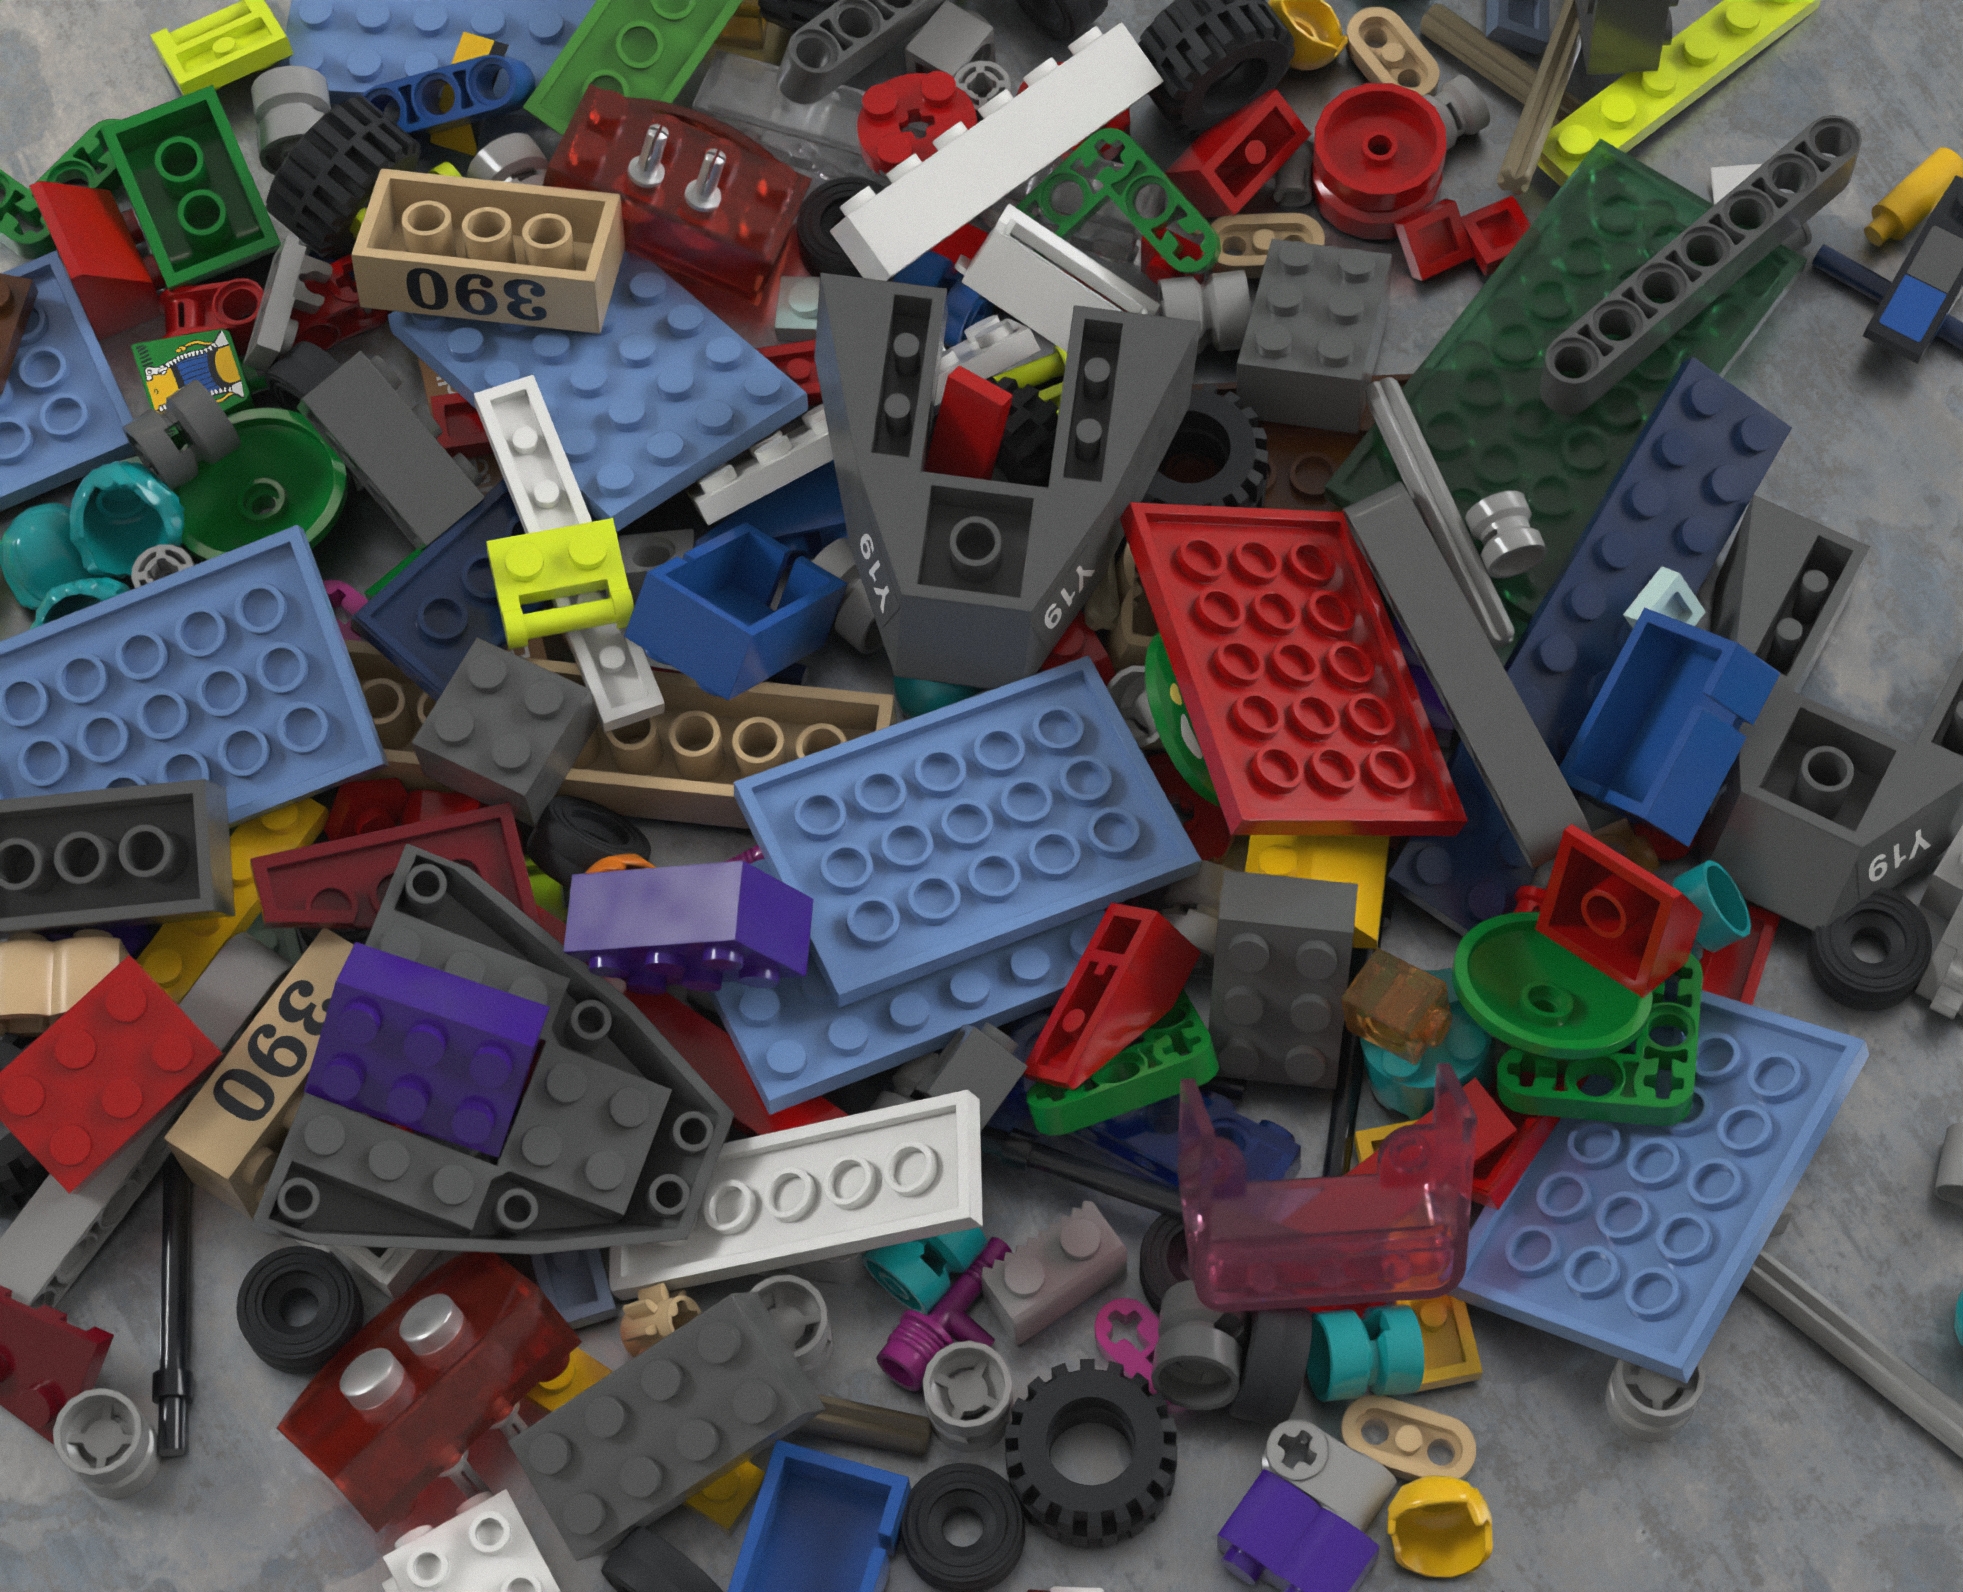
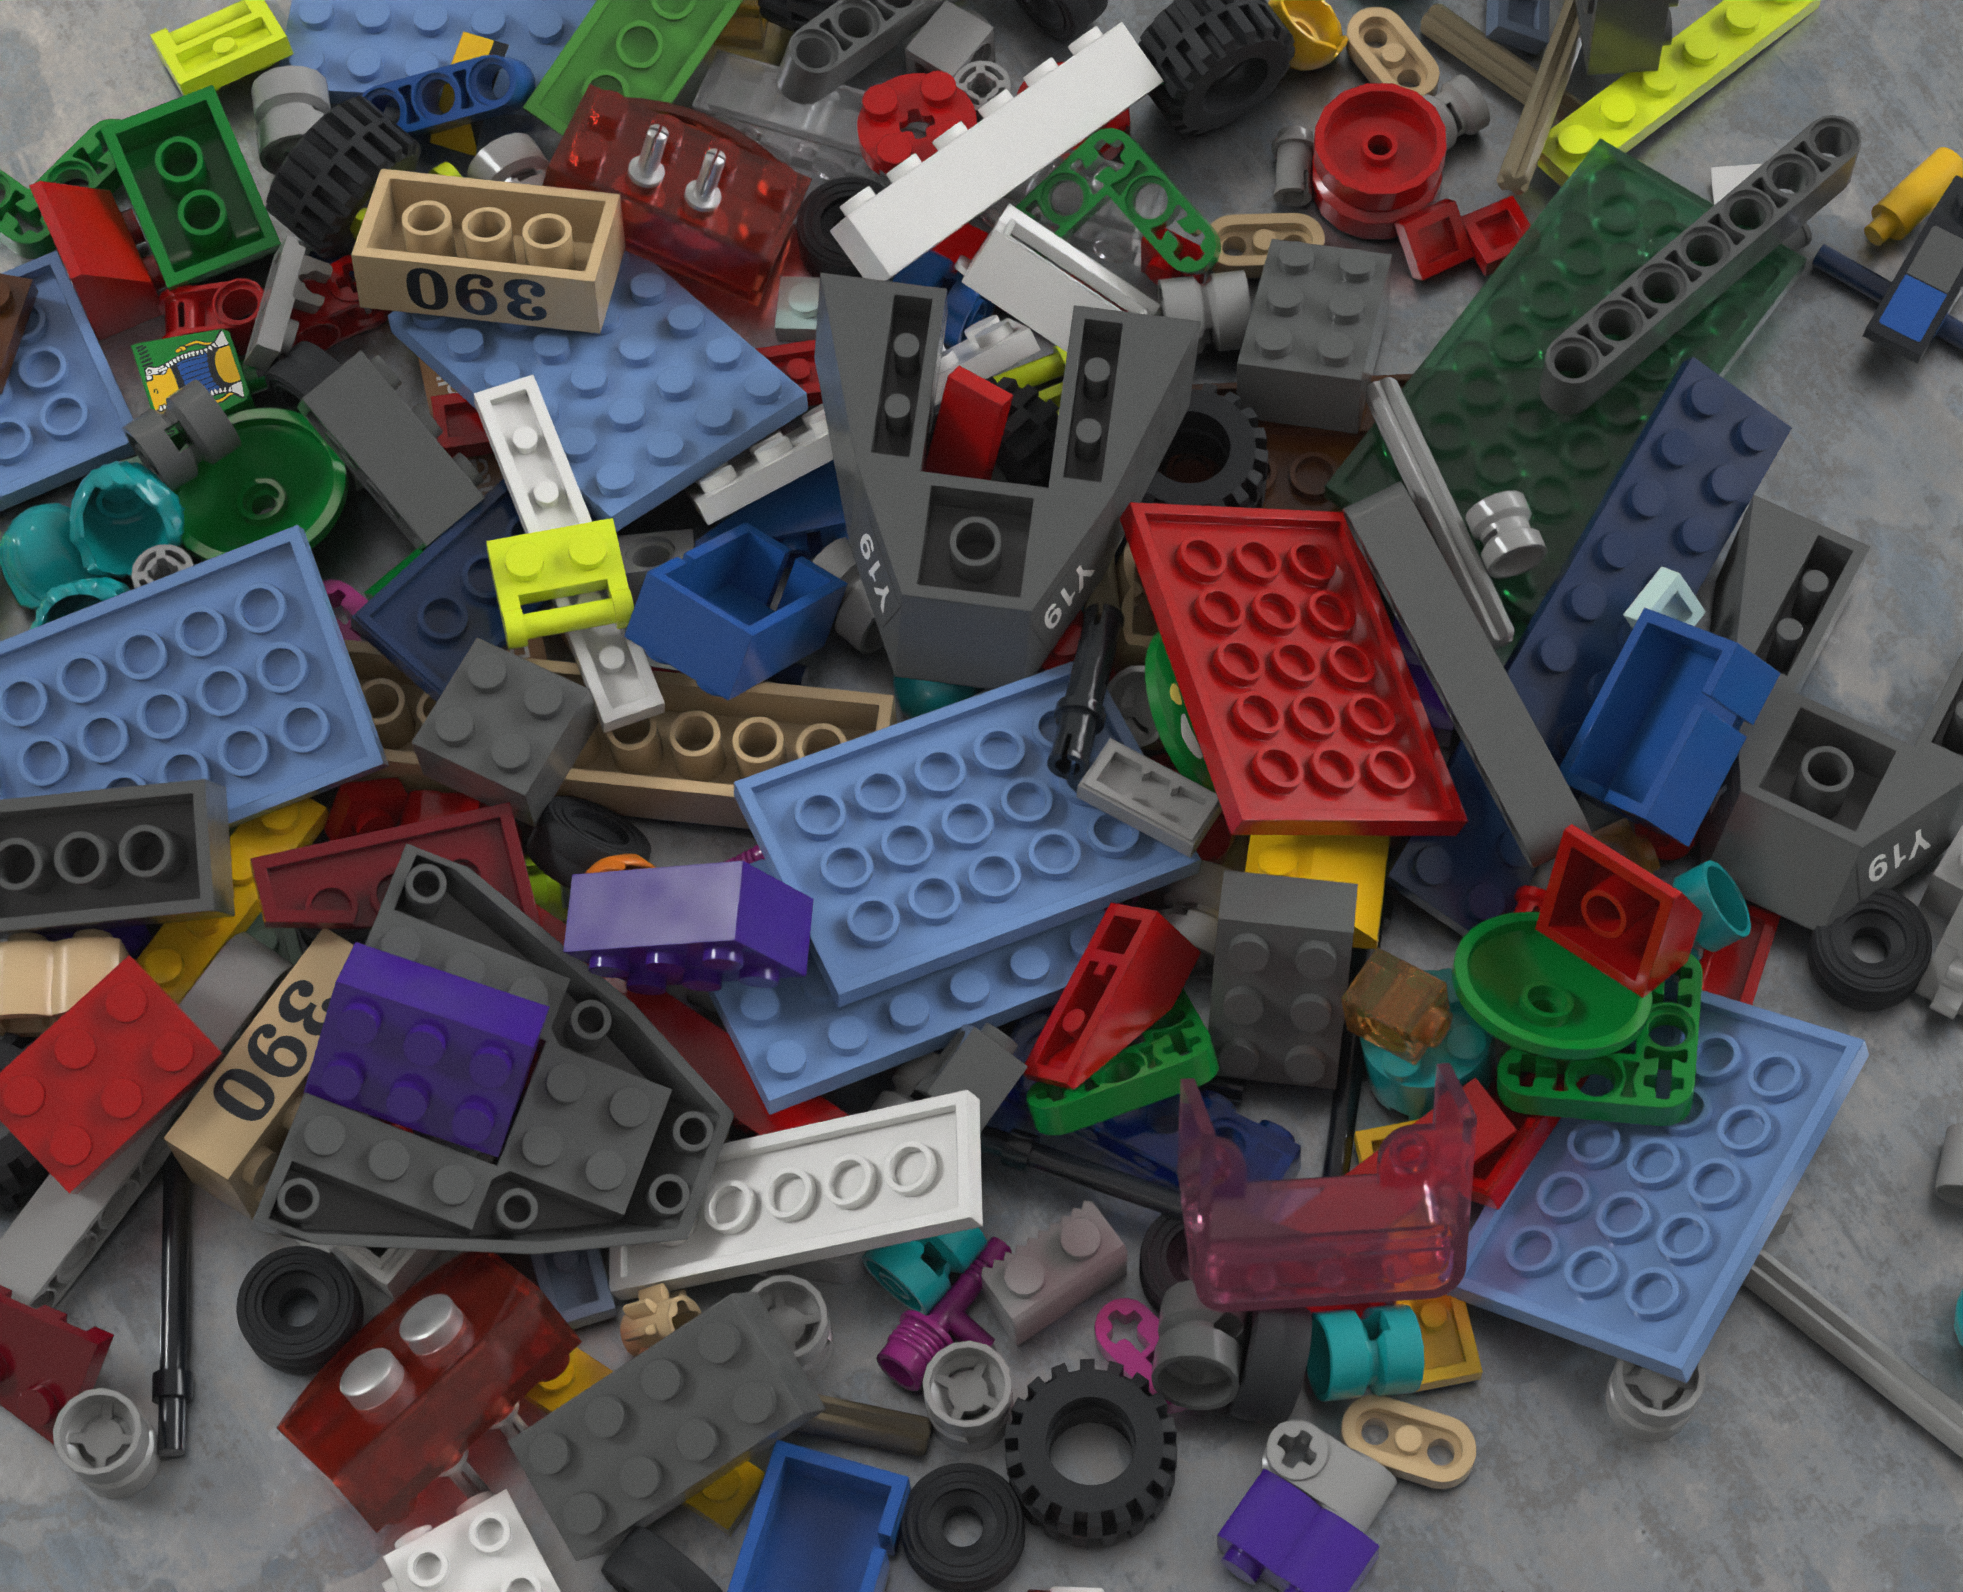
(1081, 711): none -> black pin
(1150, 797): none -> light grey plate
(1238, 155): red slope -> none
(1440, 1527): yellow hair -> none

